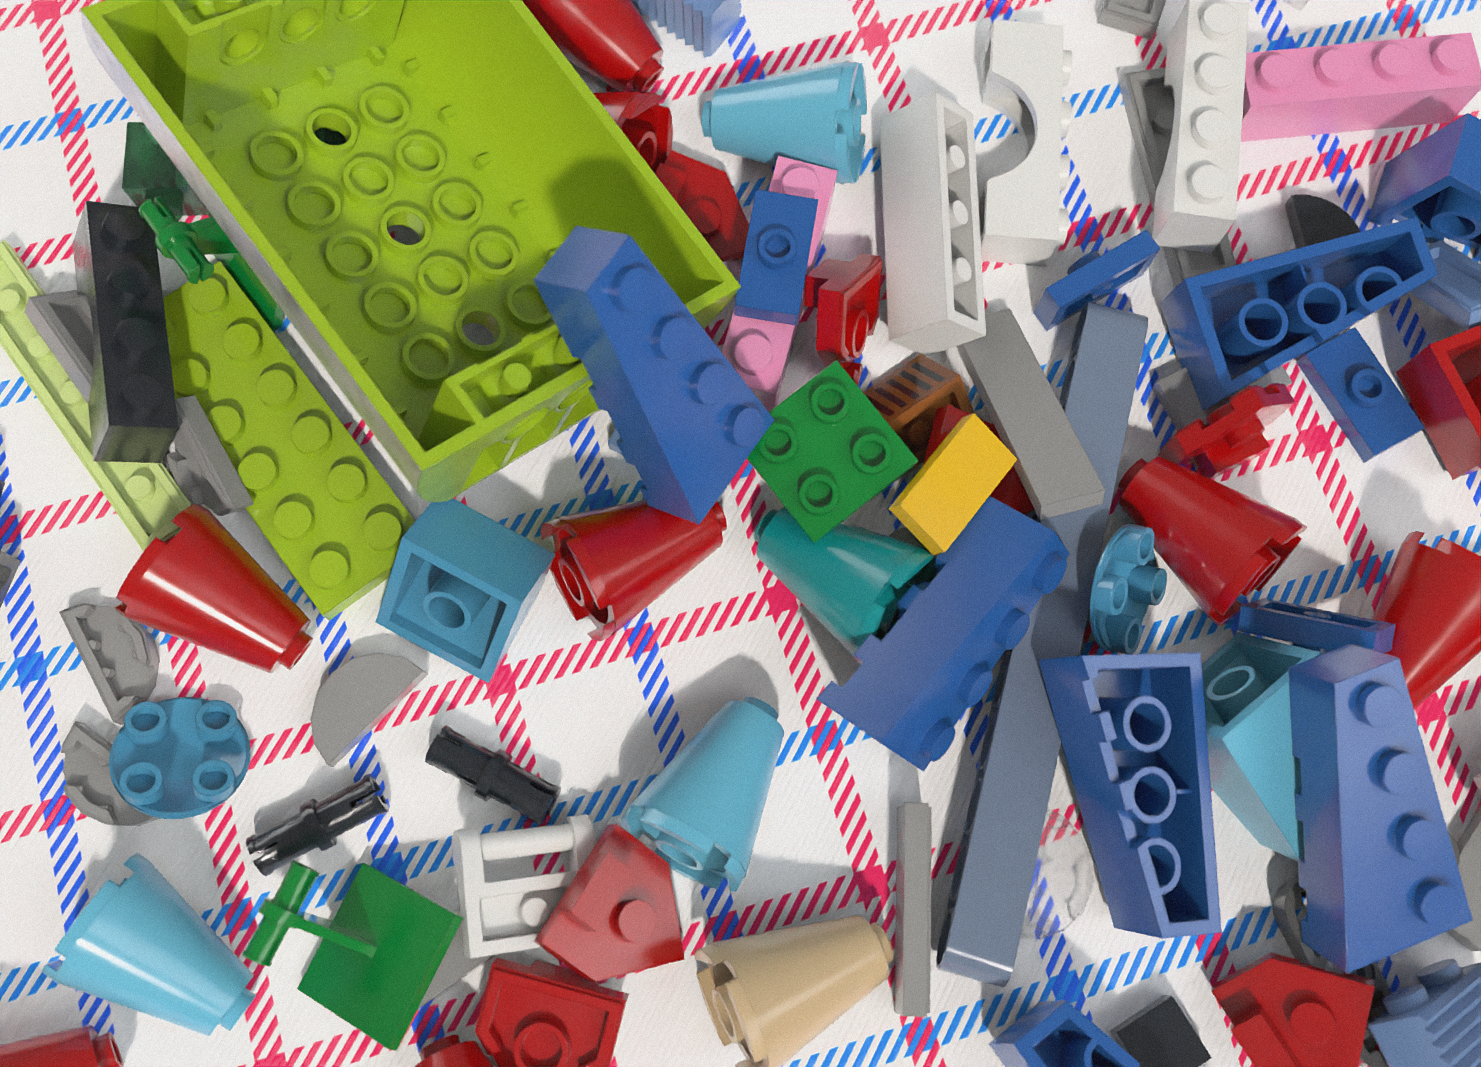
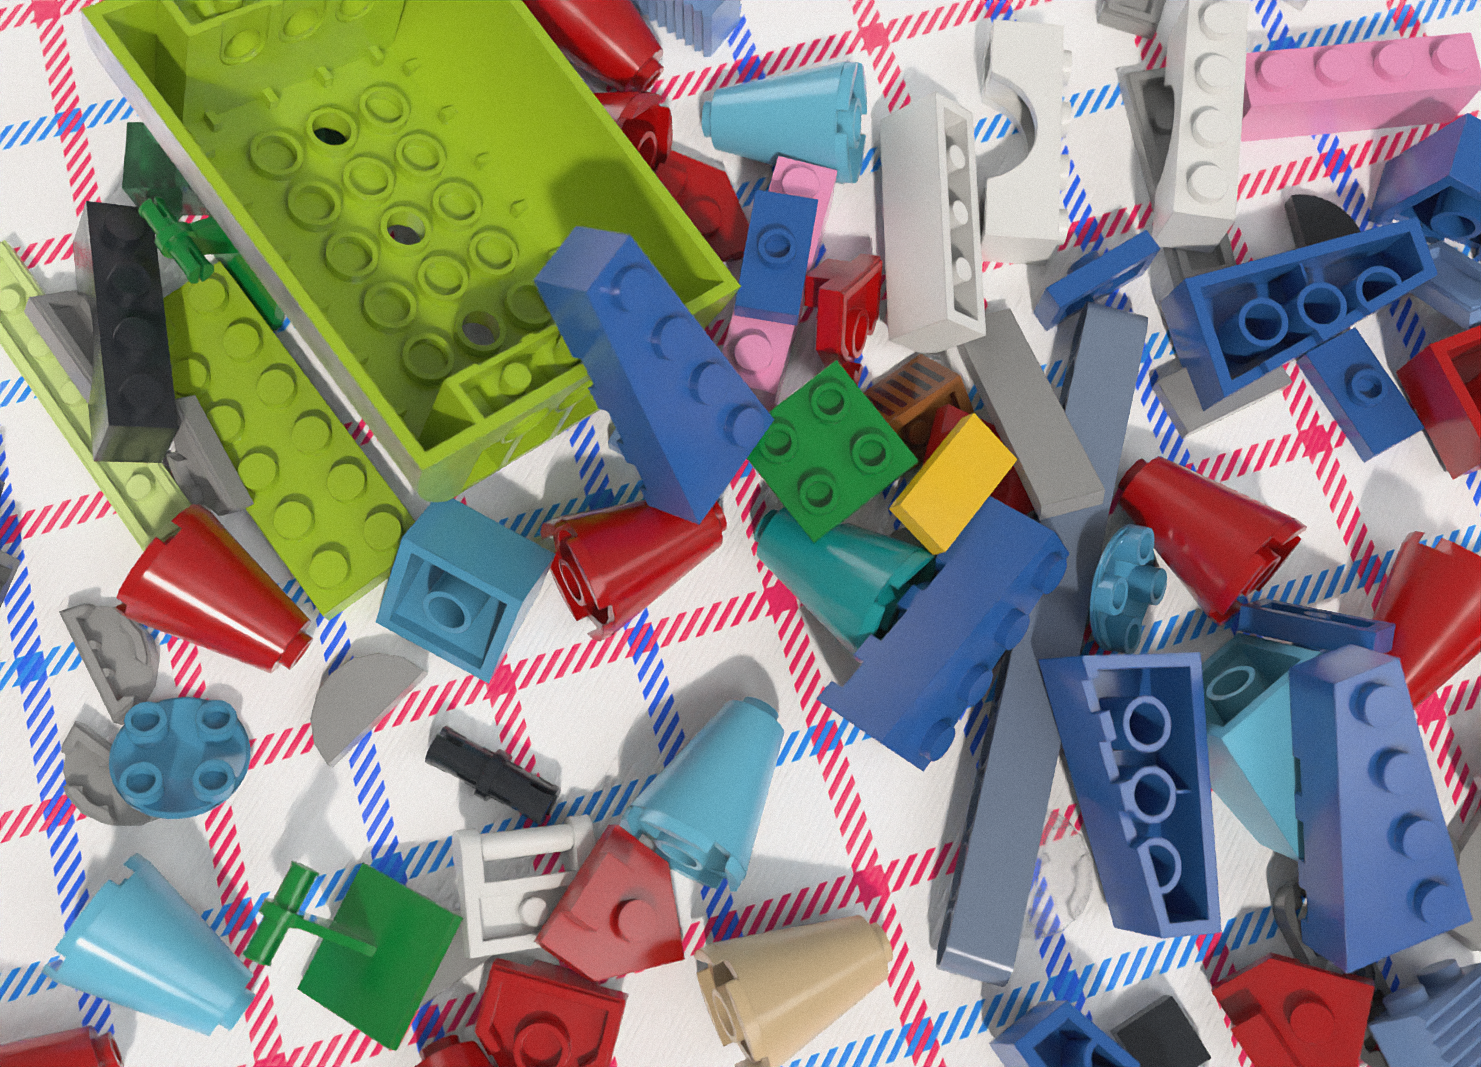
(317, 825): black pin -> none
(913, 910): light grey tile -> none
(1231, 432): red plate -> none

